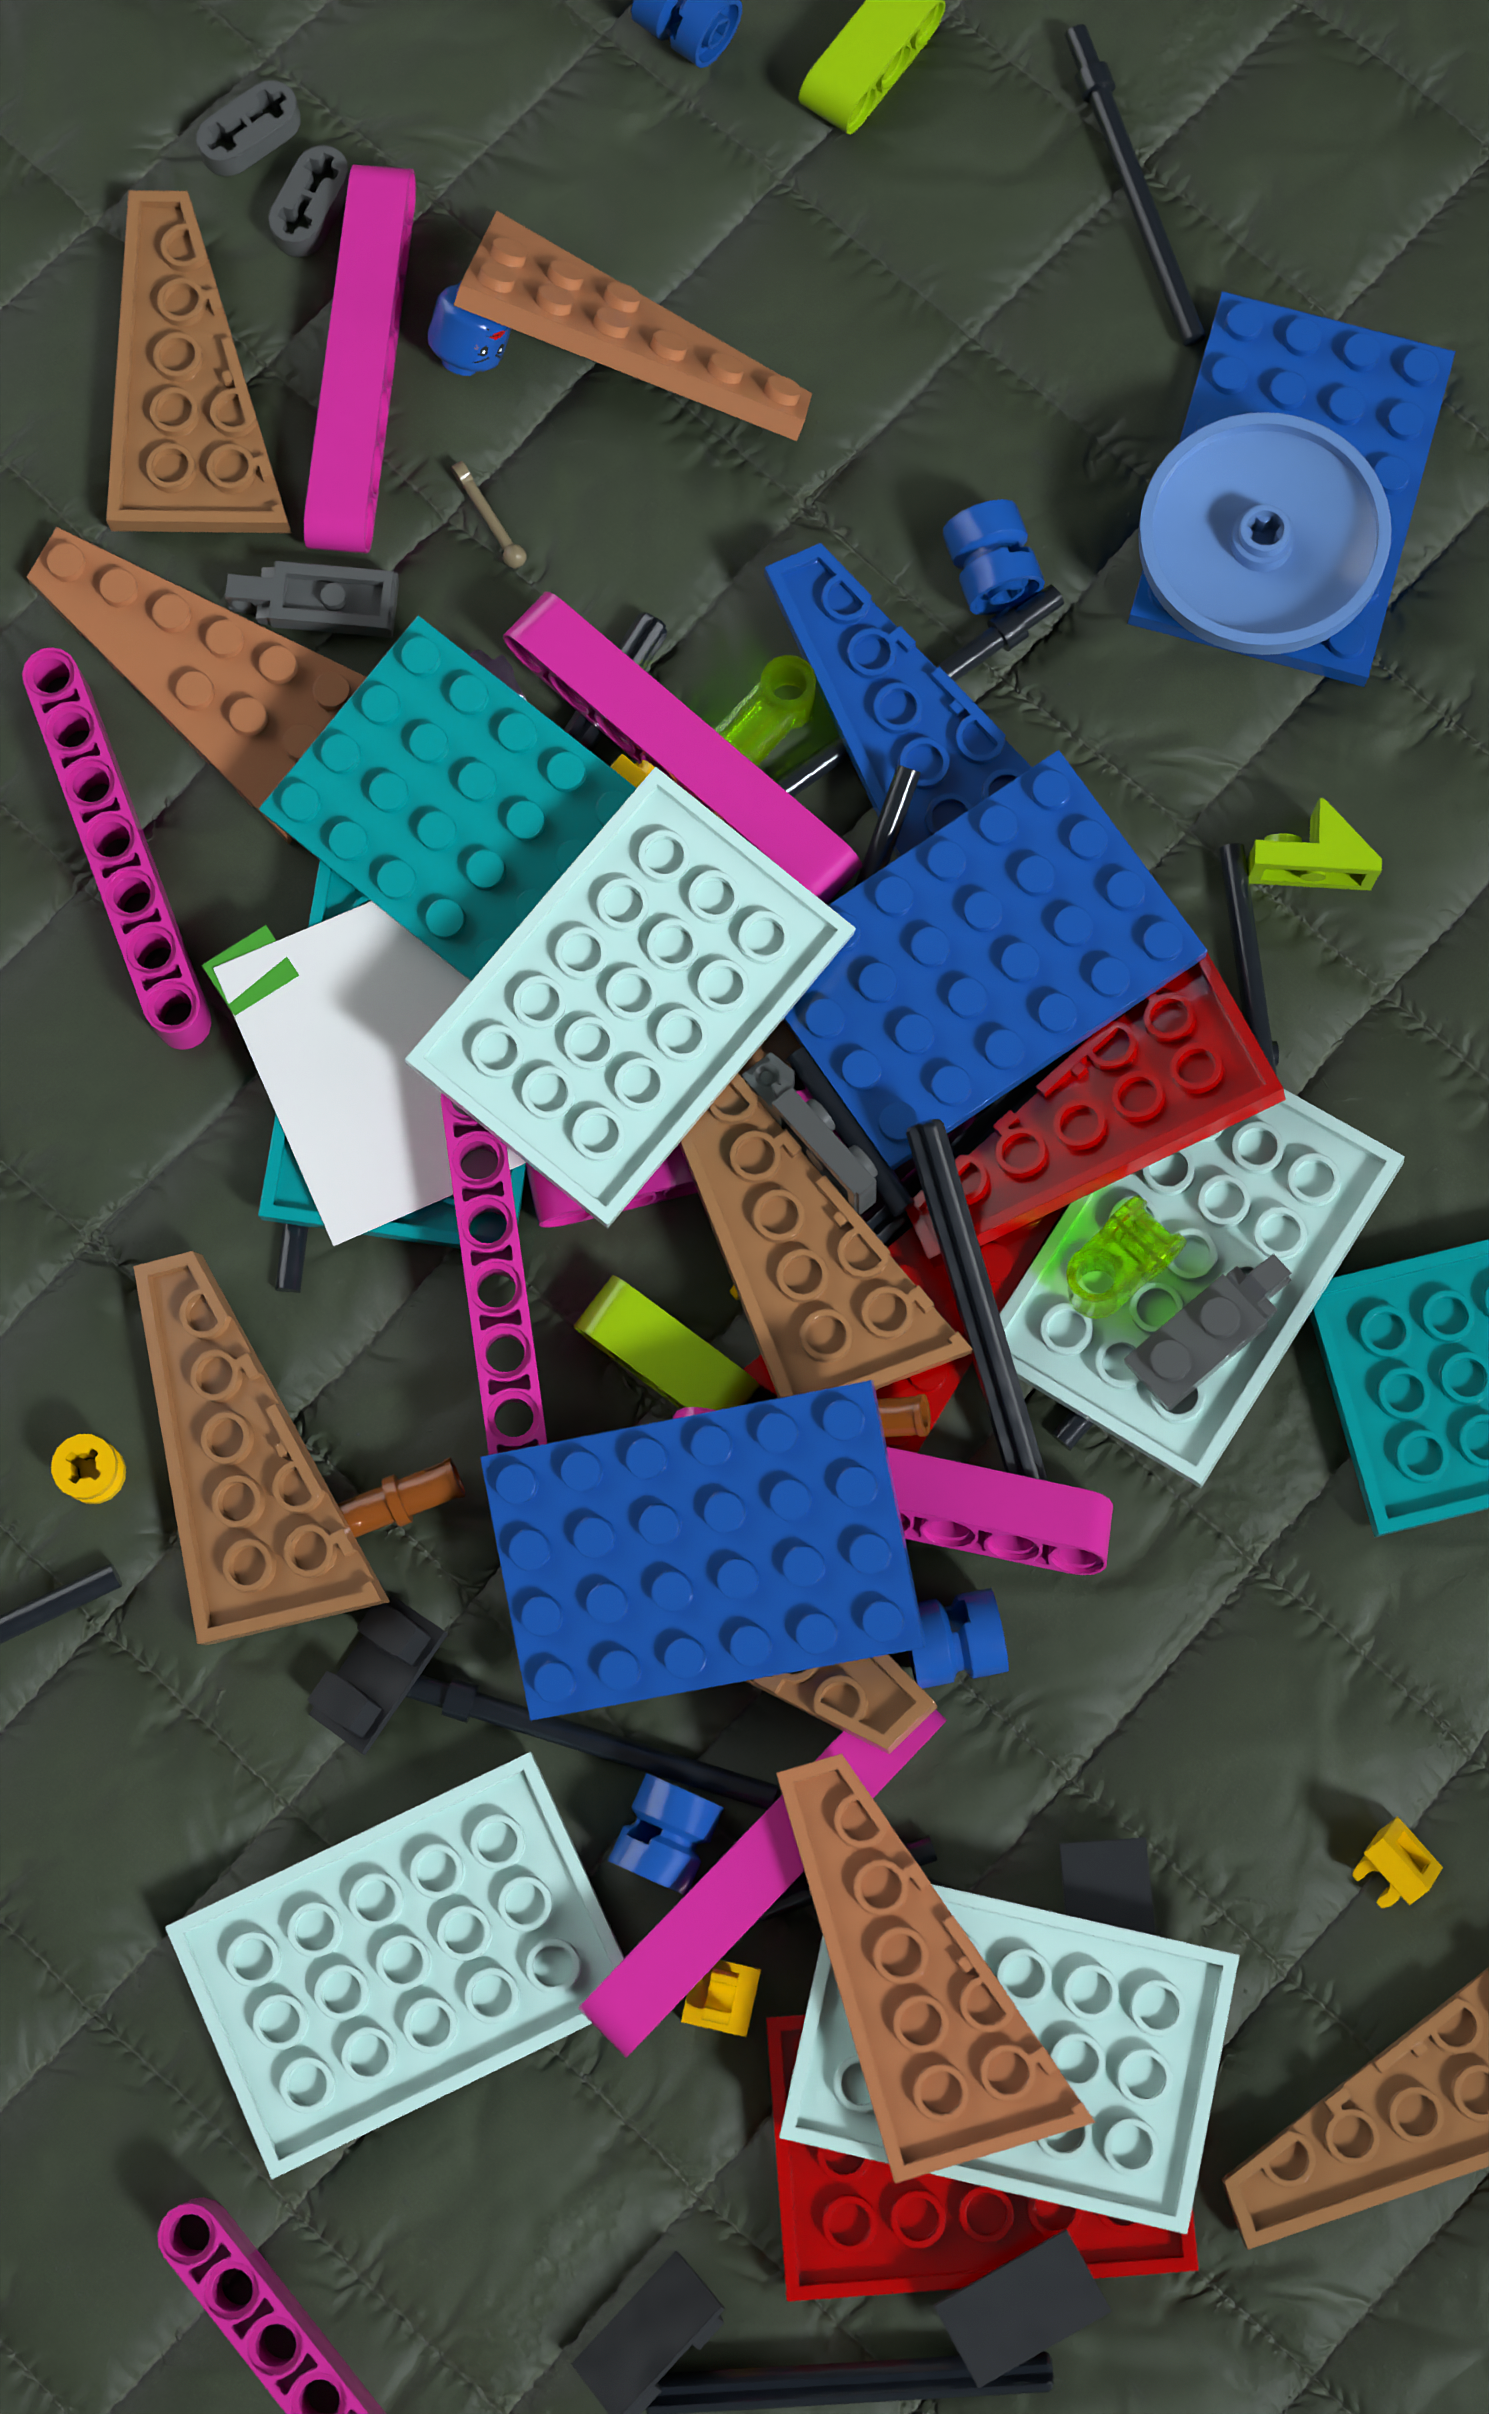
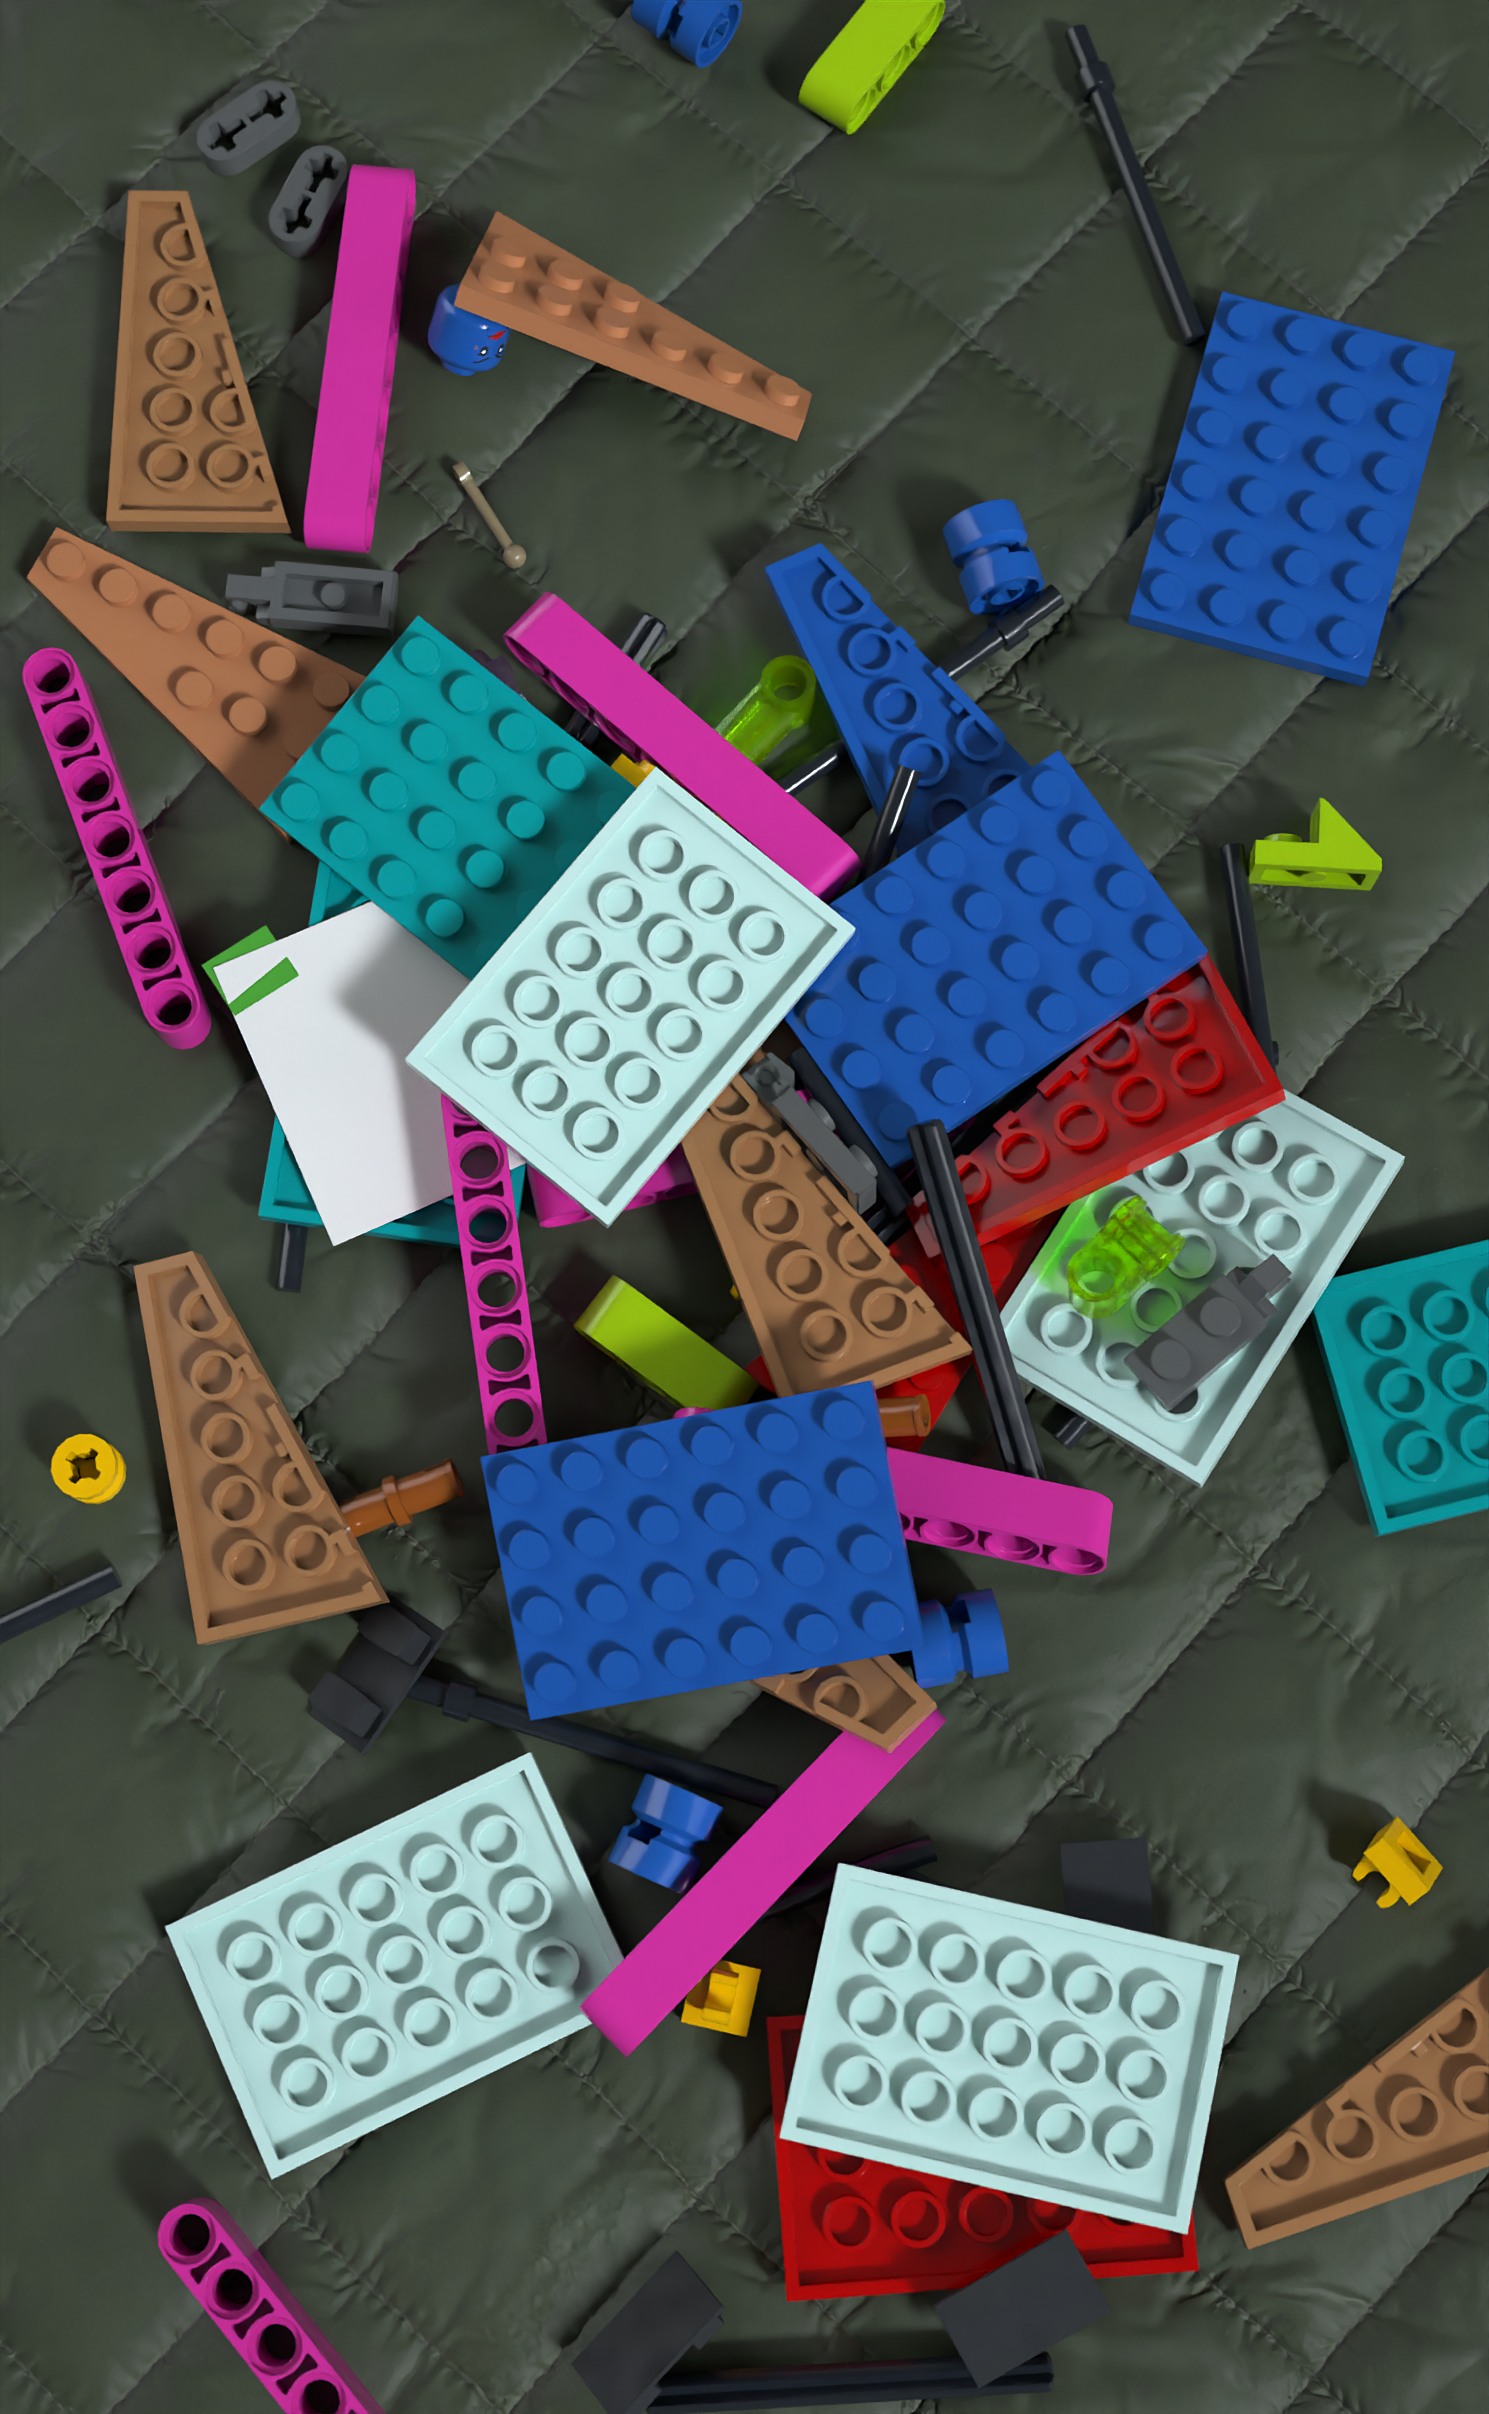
(930, 2022): nougat wing -> none
(1264, 533): medium blue dish -> none

